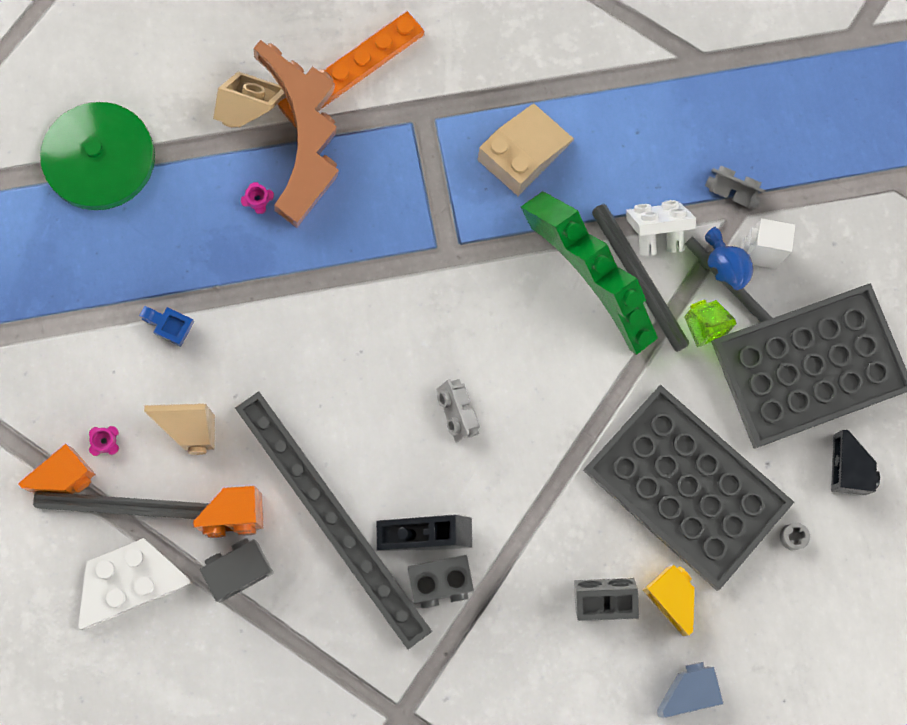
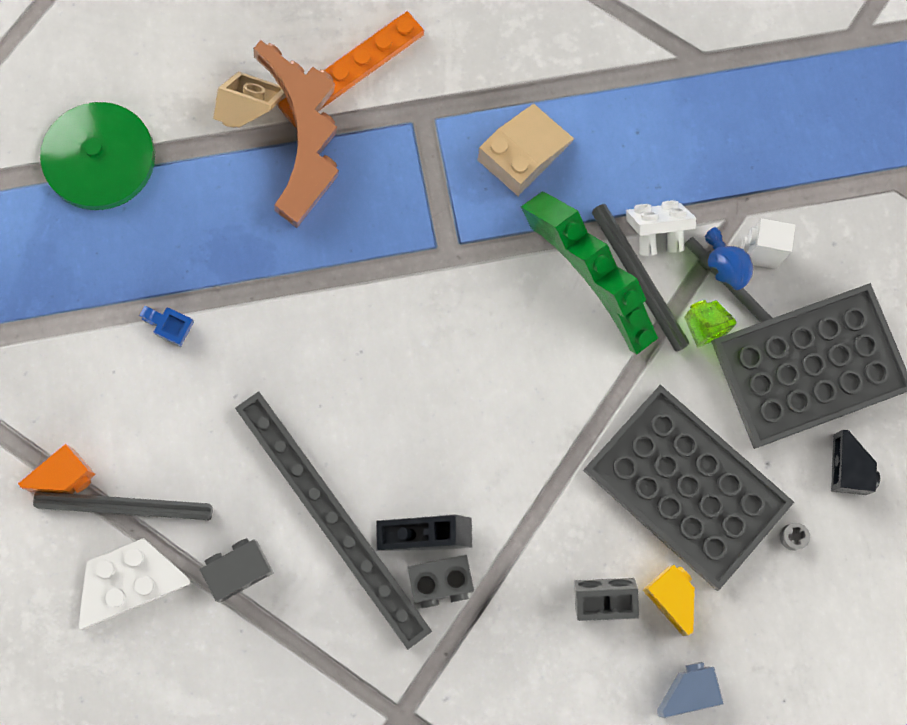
(97, 434): dark pink plate -> none
(187, 424): tan slope -> none
(232, 510): orange slope -> none
(254, 190): dark pink plate -> none
(451, 398): light grey hinge -> none
(745, 192): light grey hinge -> none

